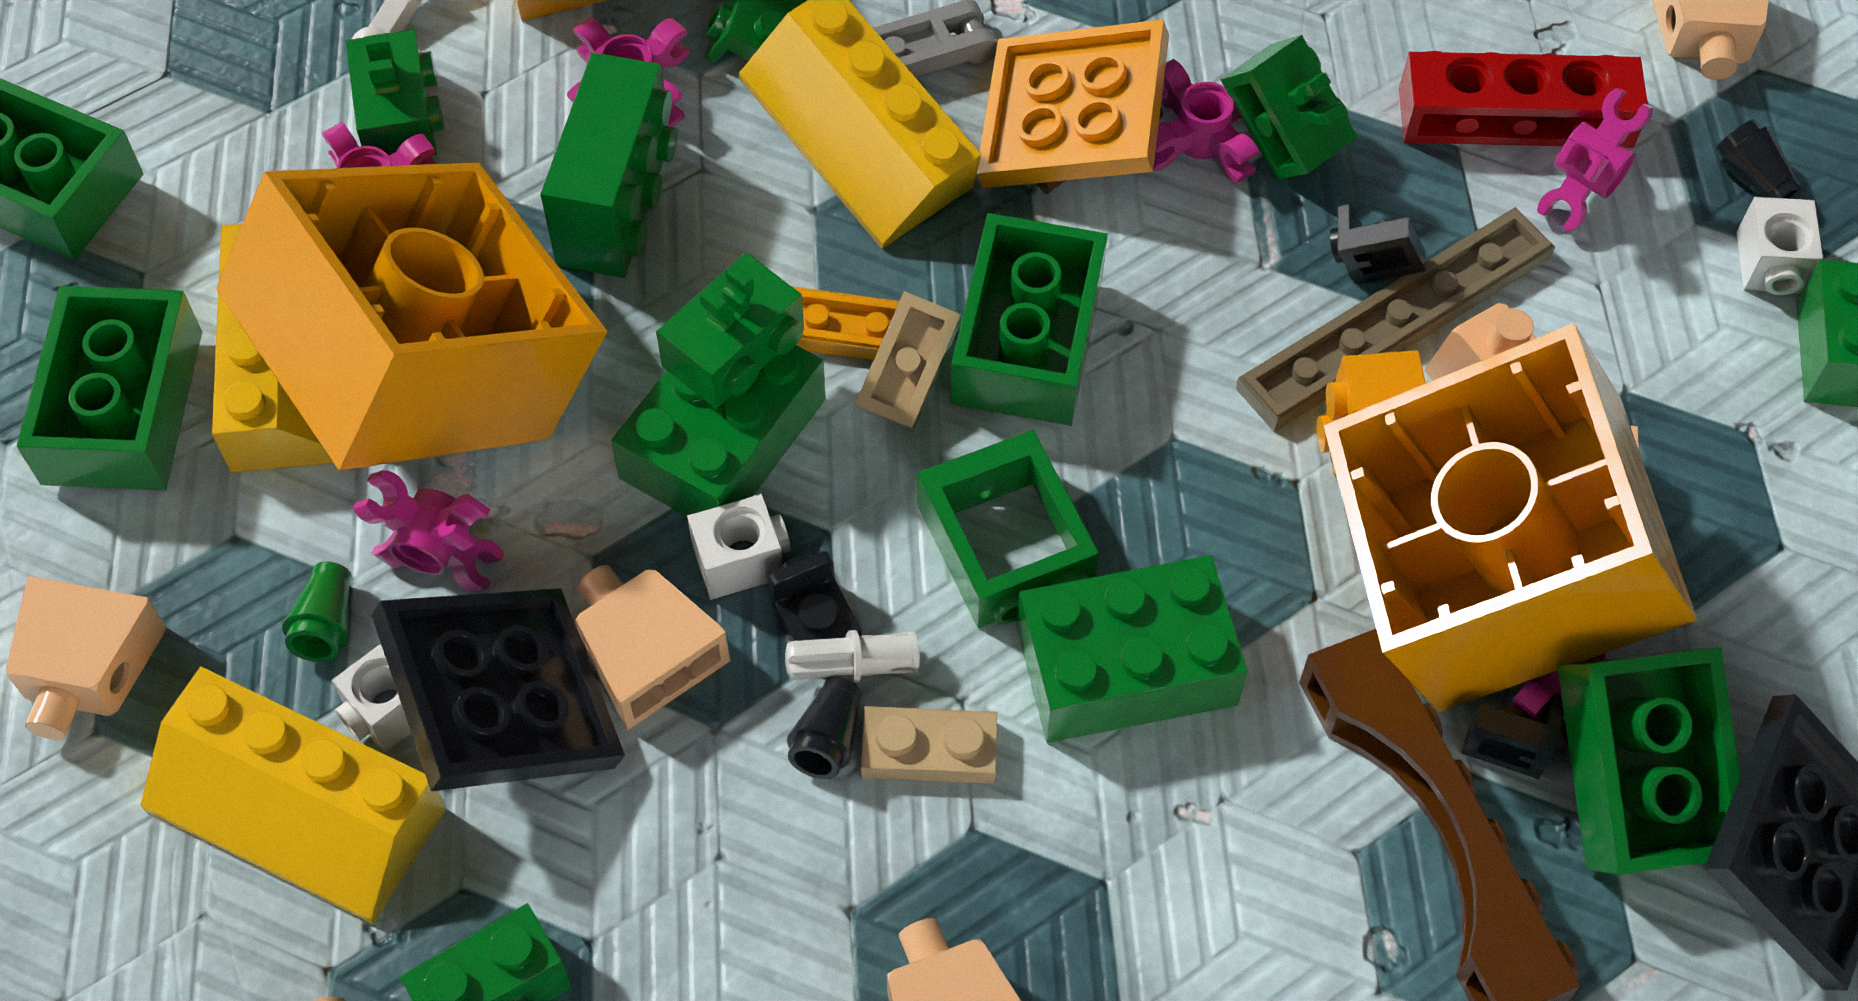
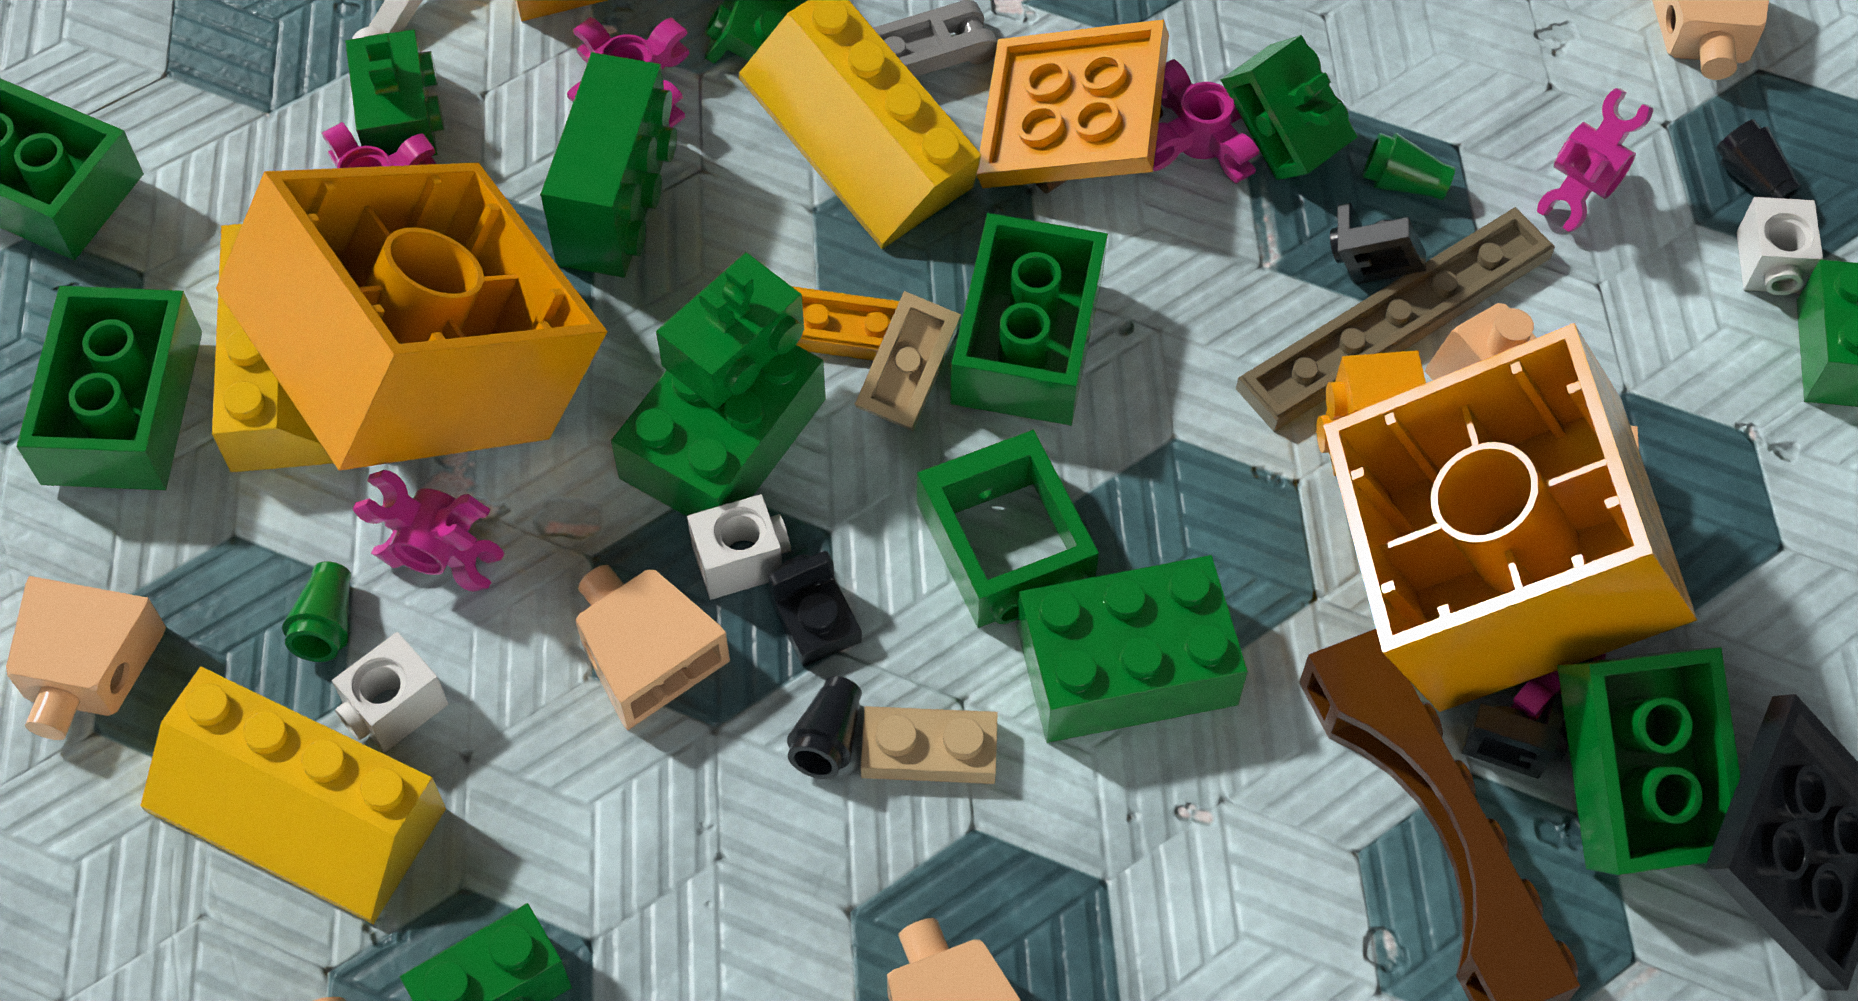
(496, 687): black plate -> none
(853, 656): white axle -> none
(1406, 168): none -> green cone
(1513, 96): red brick -> none

